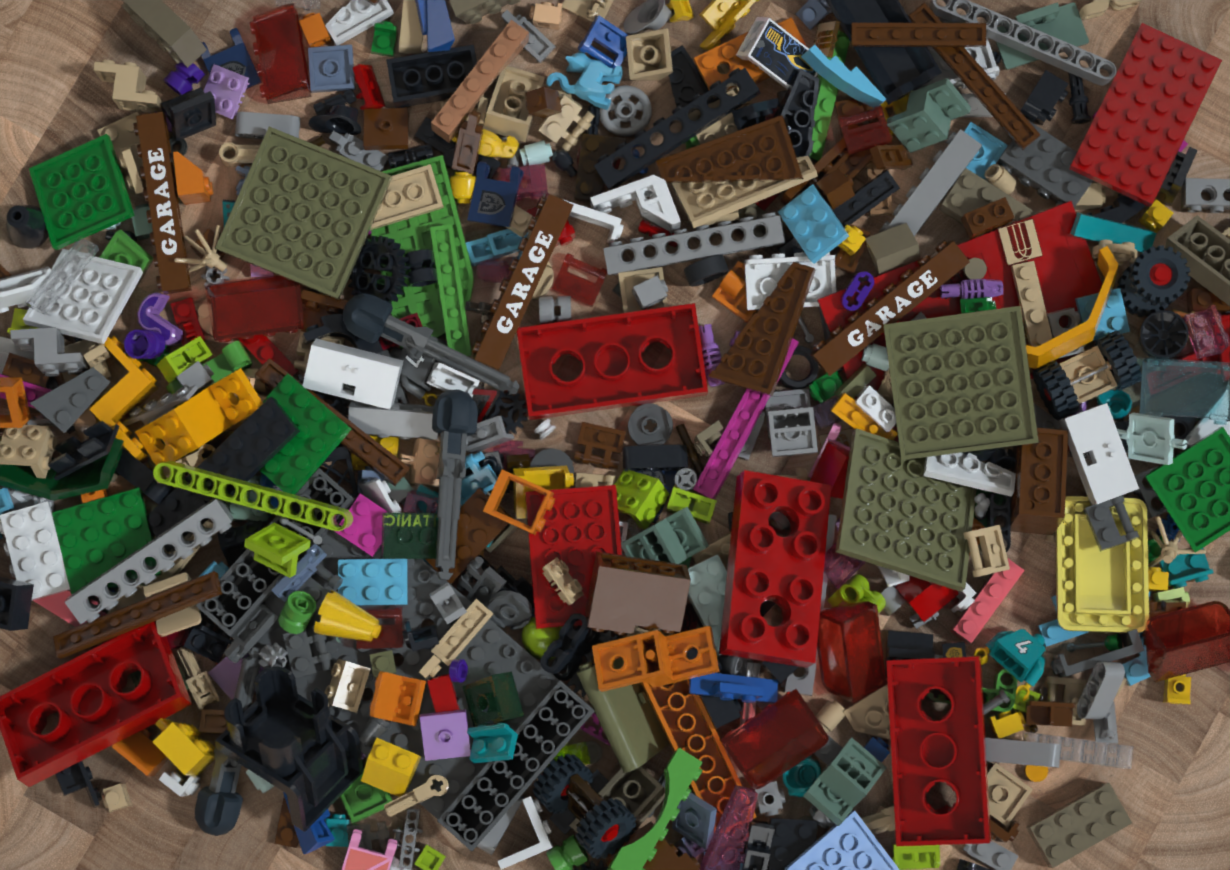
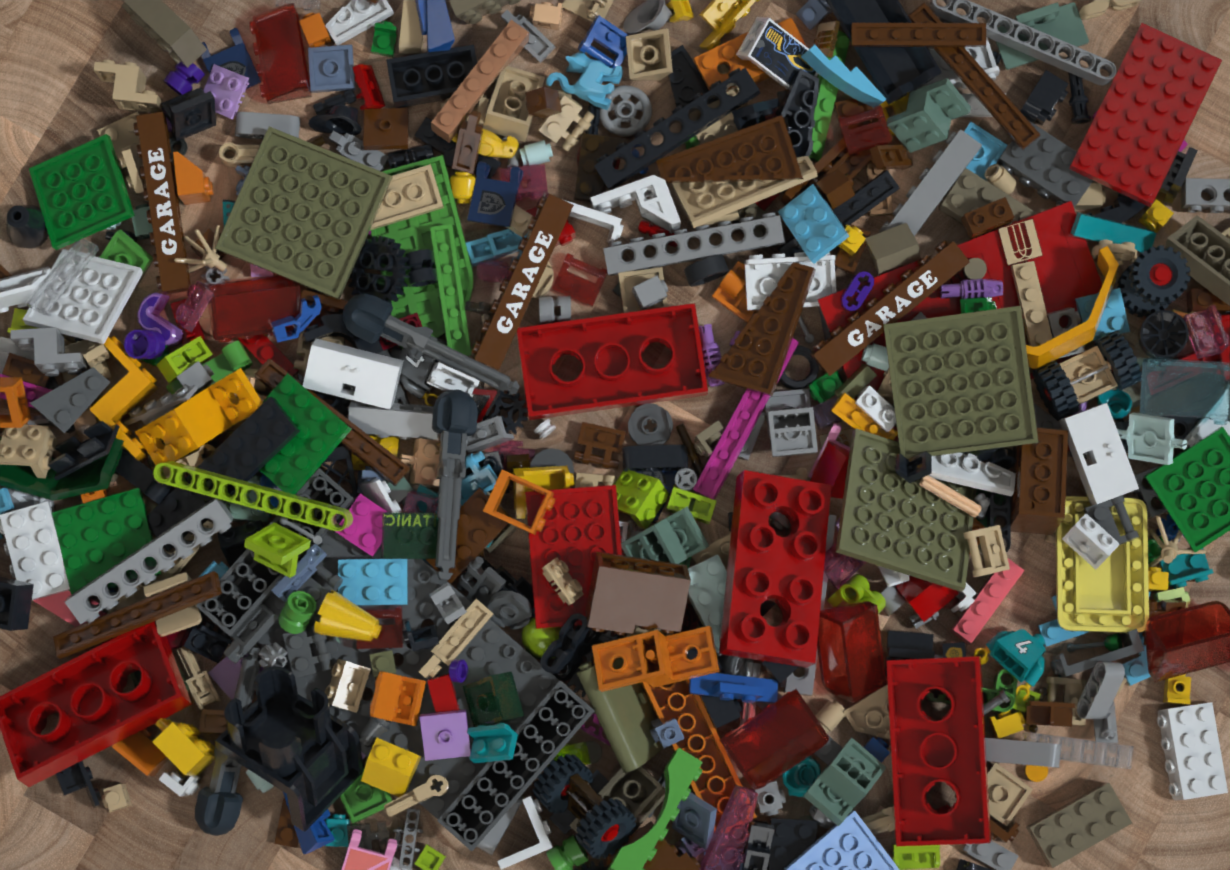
(194, 306): none -> clear pink plate
(300, 322): none -> blue piece
(564, 162): black cylinder -> none
(667, 732): none -> sand blue bracket
(914, 467): none -> black bracket
(950, 495): none -> light nougat axle
(1090, 541): none -> white bracket
(1192, 751): none -> white bracket

